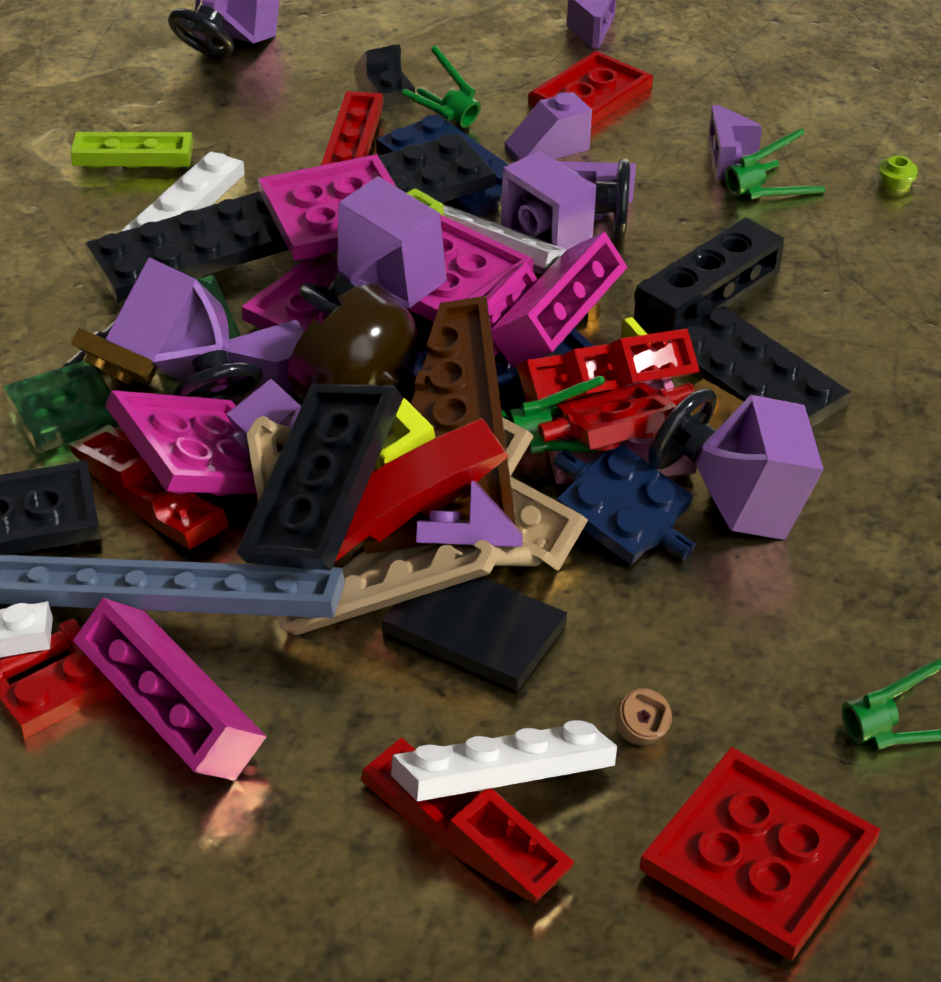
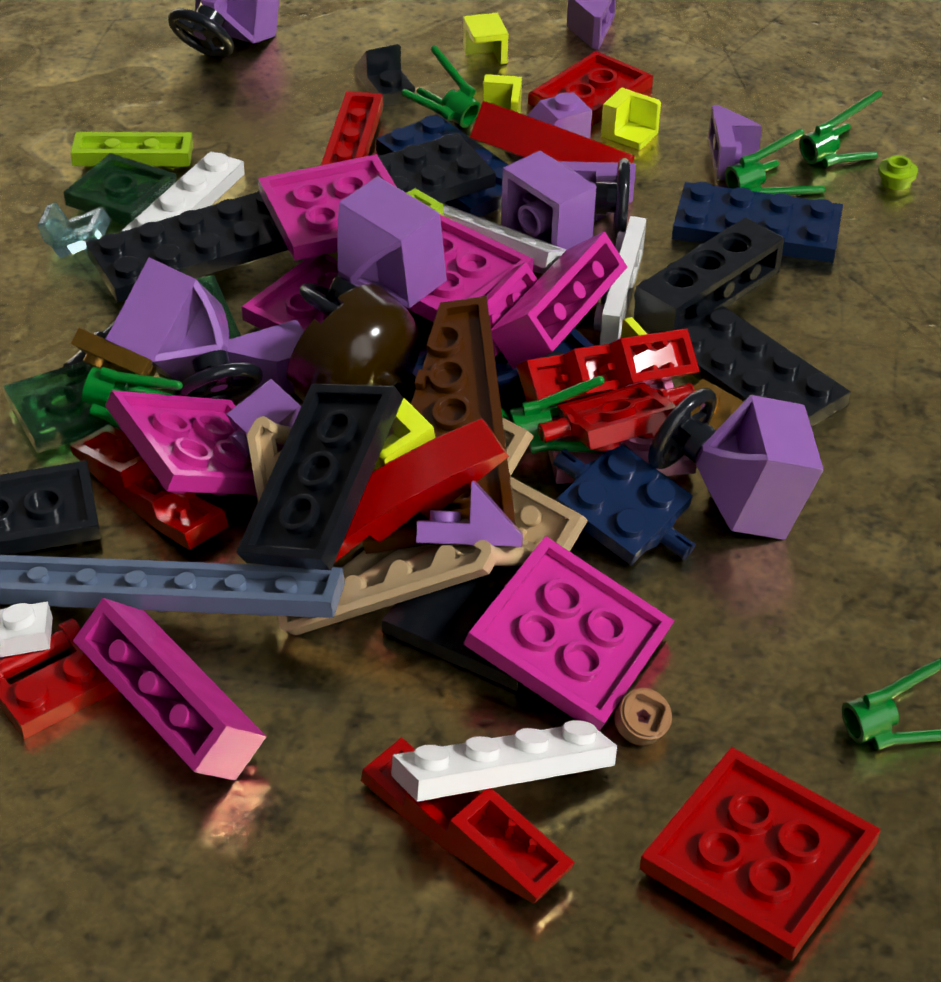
(70, 235): none -> clear light blue bracket
(102, 381): none -> green plant
(119, 187): none -> clear green plate
(485, 34): none -> neon yellow panel
(503, 91): none -> neon yellow panel
(527, 135): none -> red slope
(569, 633): none -> dark pink plate
(617, 298): none -> white plate
(630, 118): none -> neon yellow panel
(806, 224): none -> dark blue plate
(825, 141): none -> green plant

